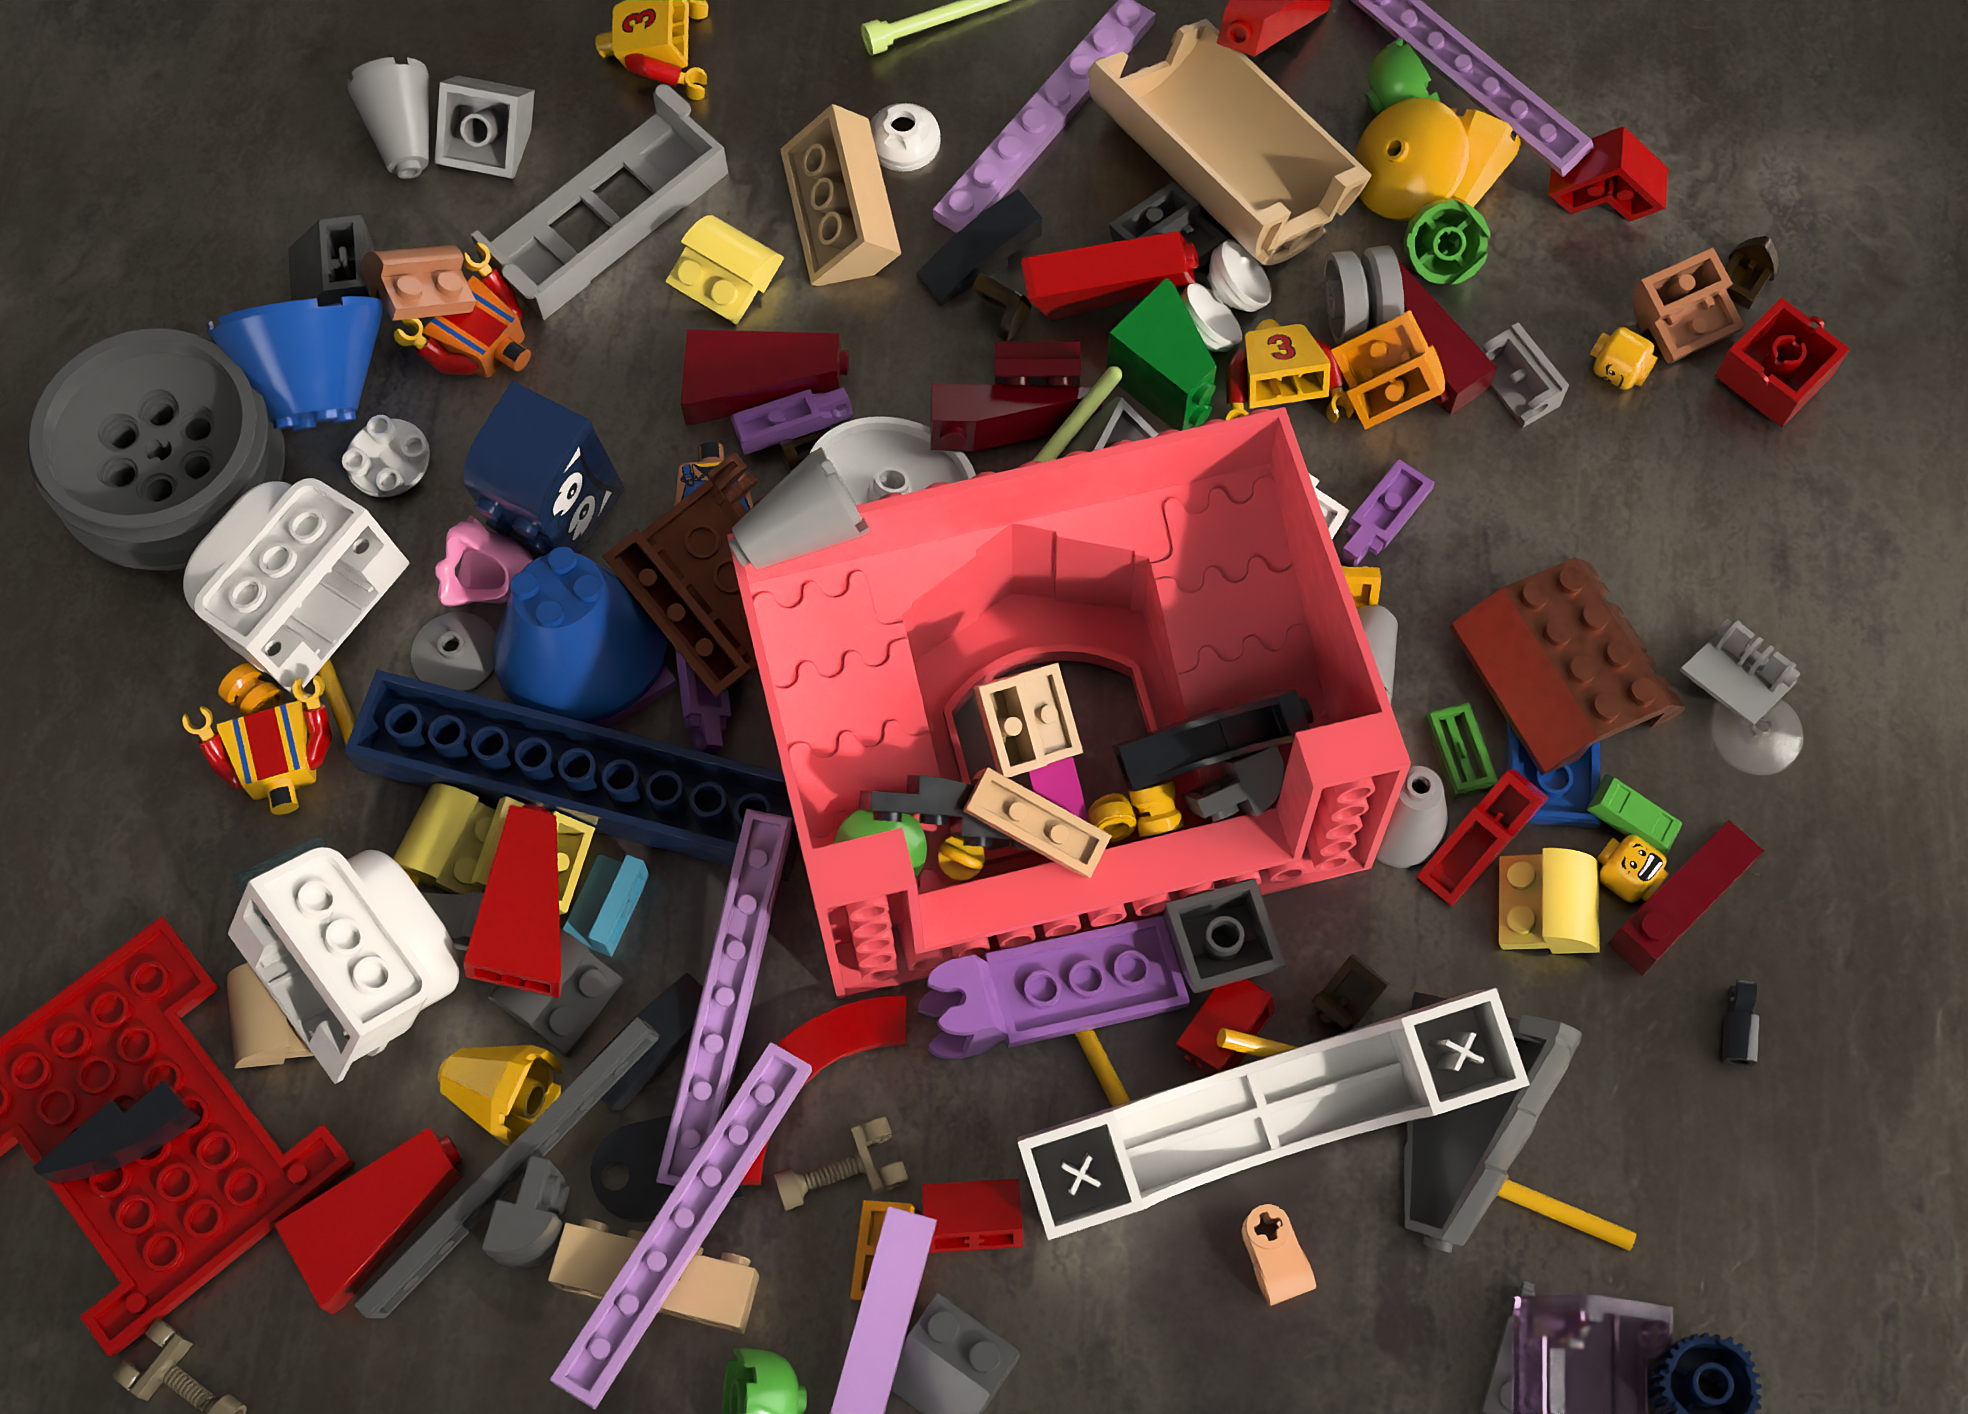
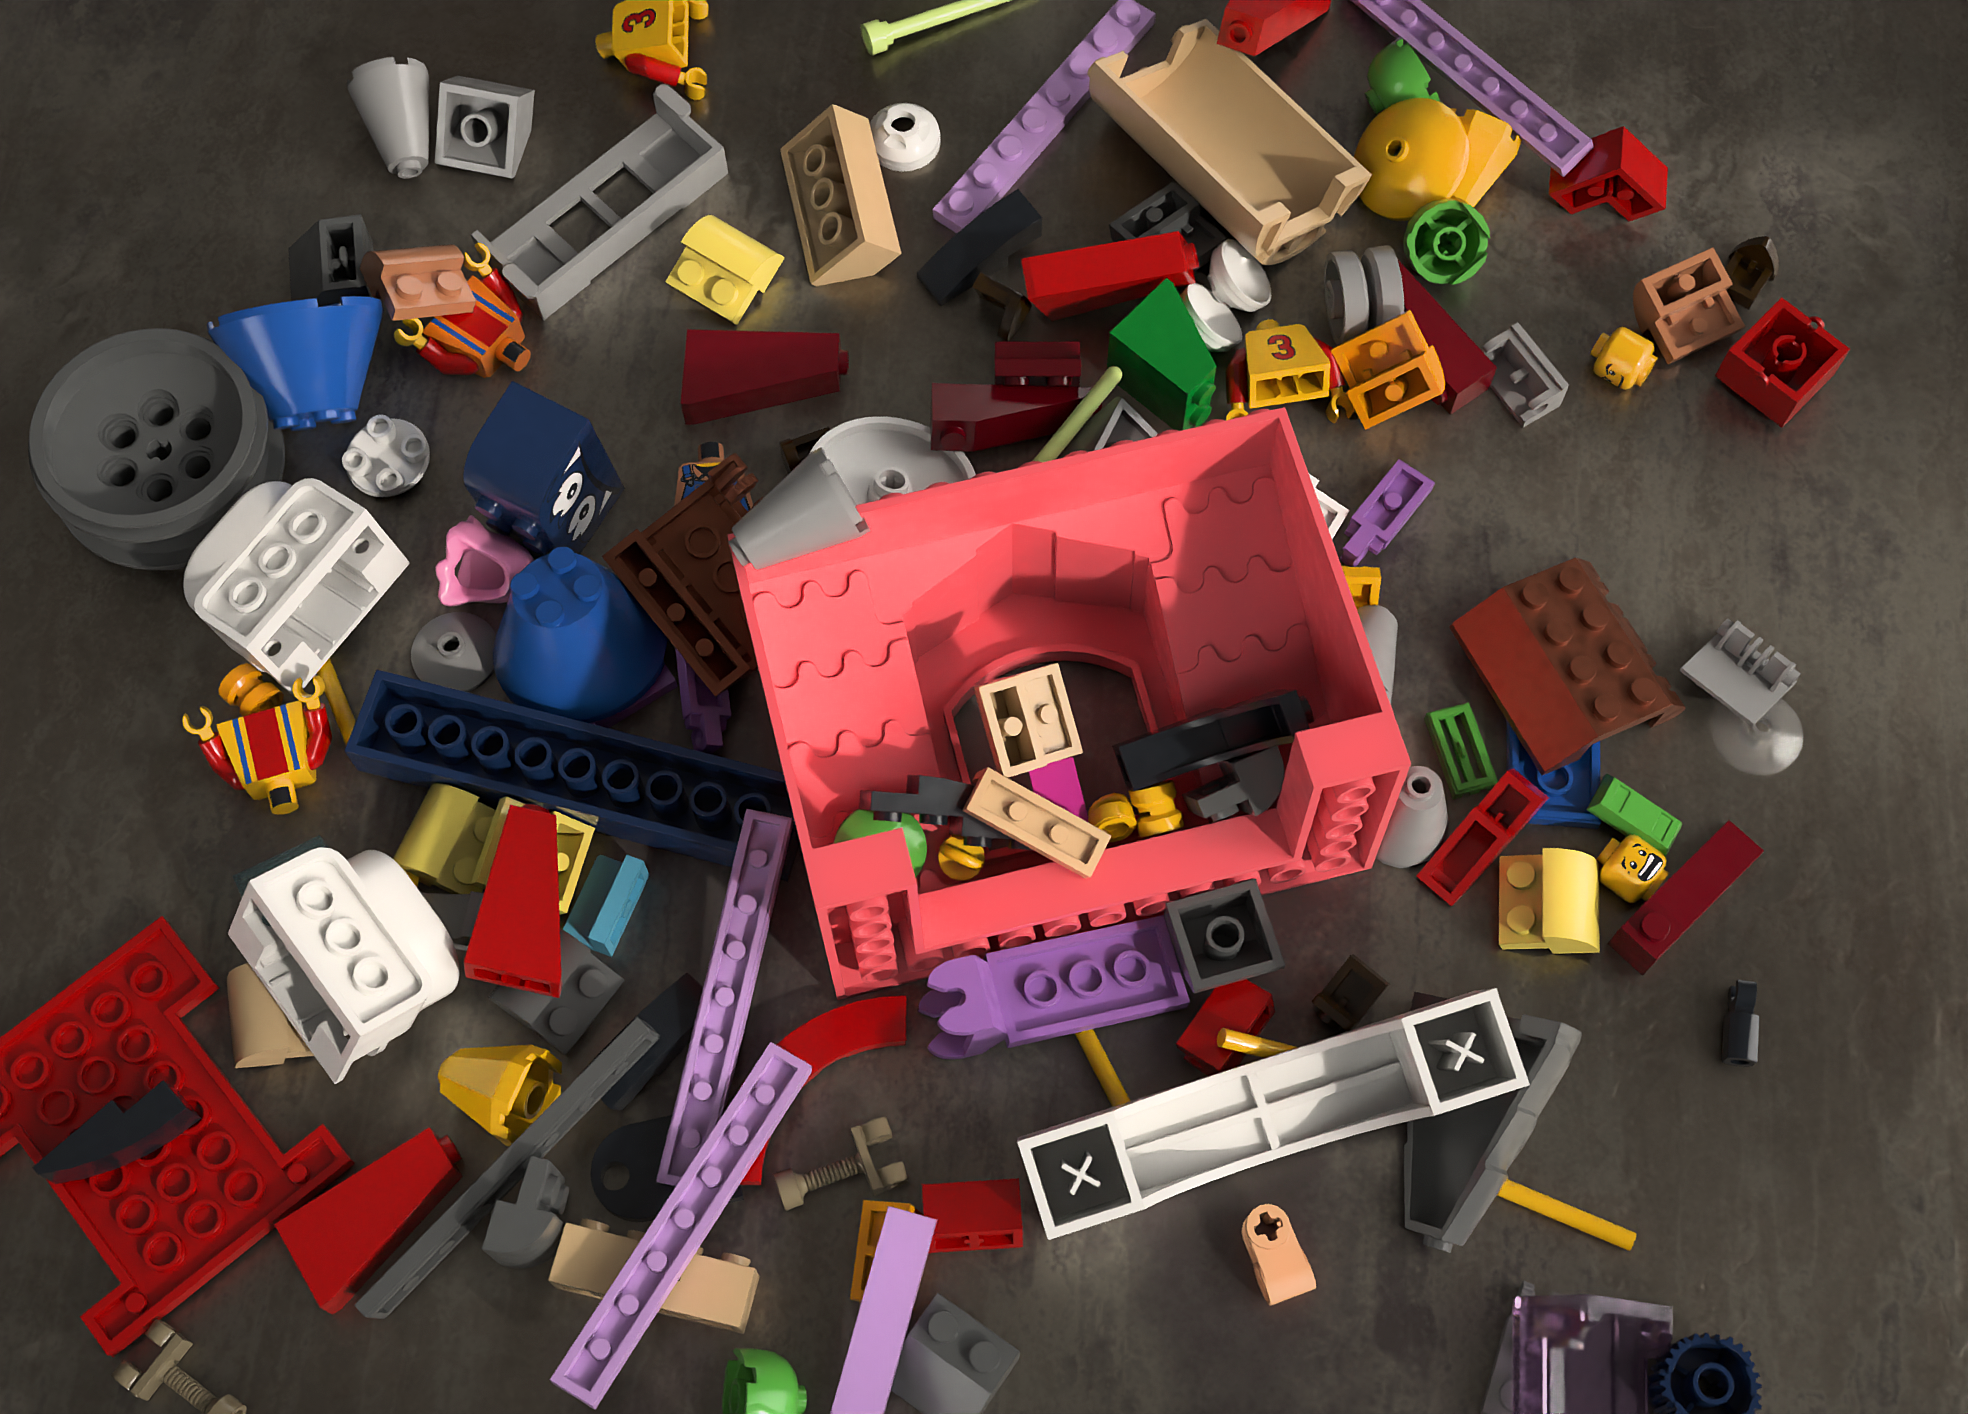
(789, 418): medium lavender hinge -> none

